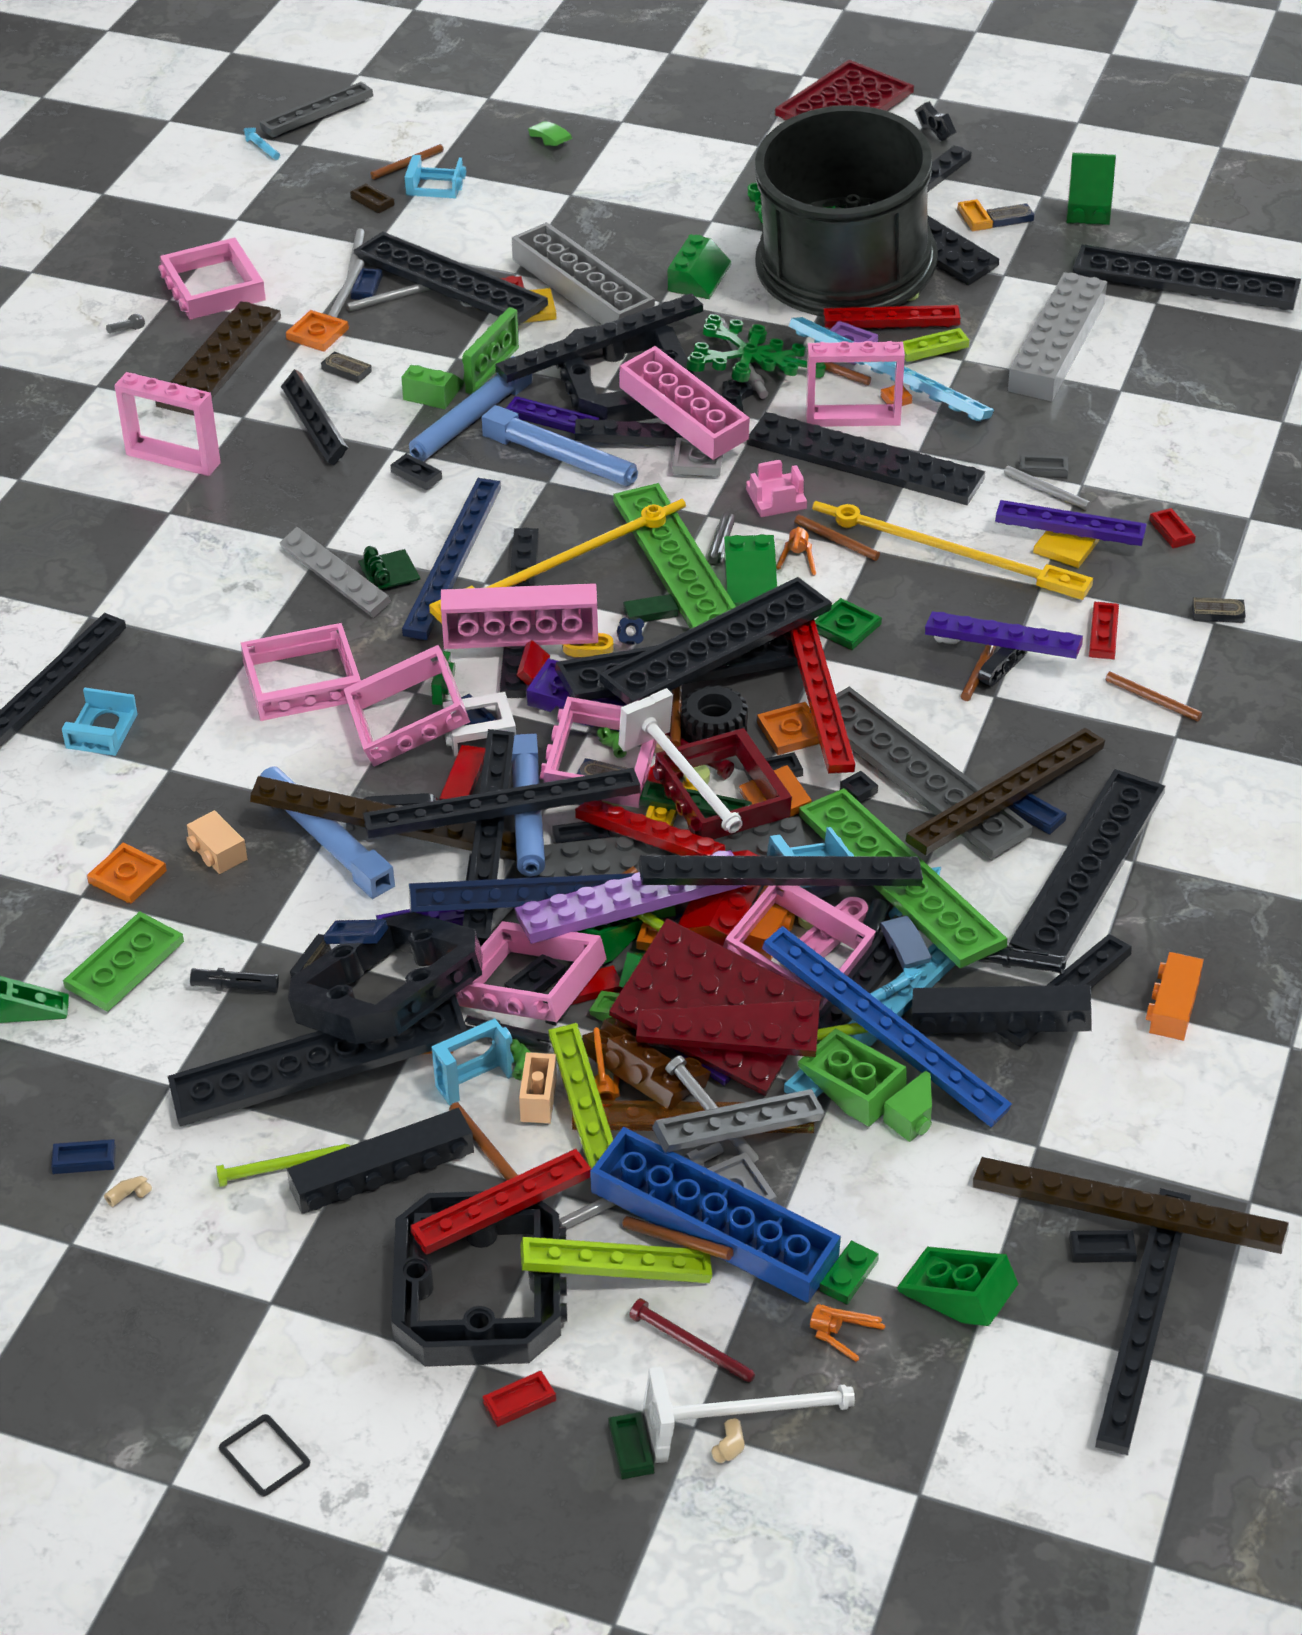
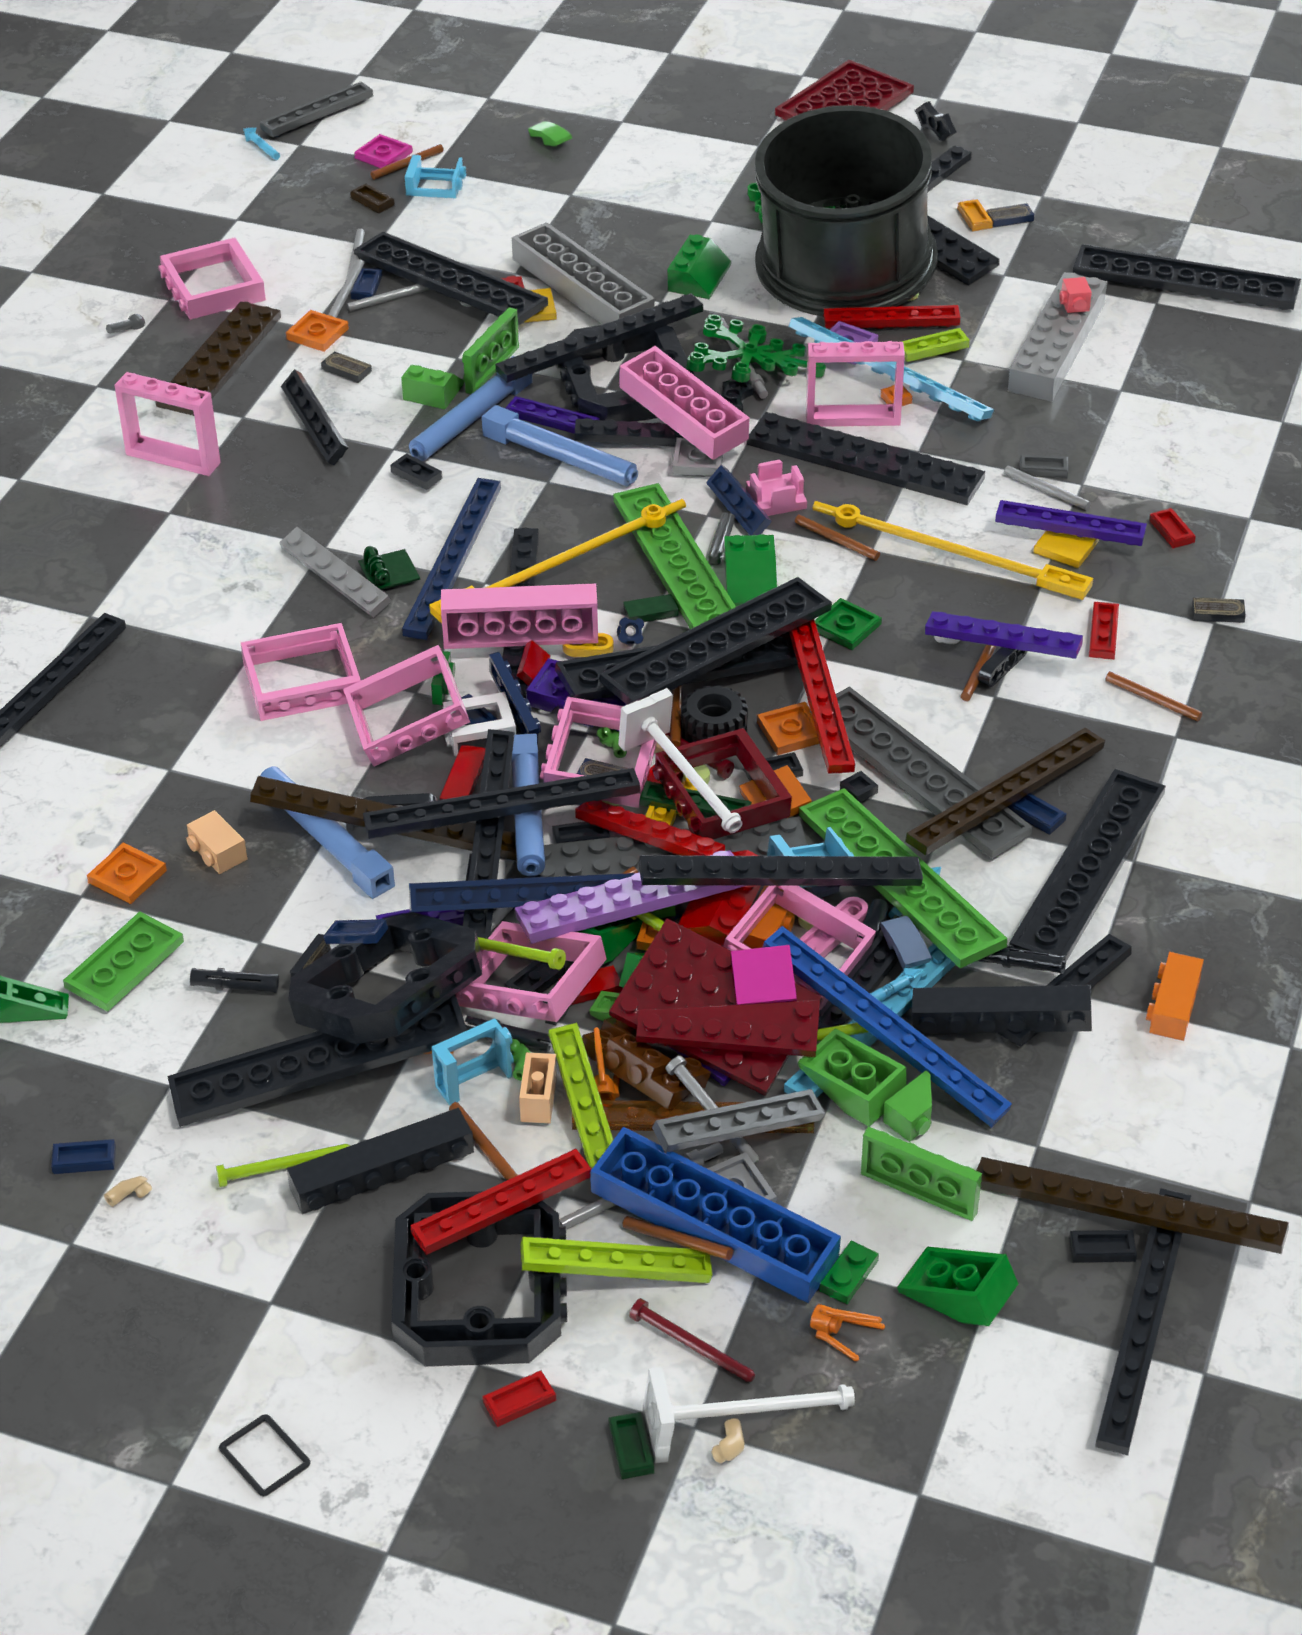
(96, 739): medium azure panel -> none
(383, 151): none -> dark pink tile
(520, 708): none -> dark blue plate
(555, 958): none -> lime bar
(738, 501): none -> dark blue plate
(763, 975): none -> dark pink tile
(798, 543): orange plant -> none
(848, 373): dark orange bar -> none
(920, 1173): none -> bright green plate
(1075, 295): none -> coral brick
(1091, 188): green slope -> none

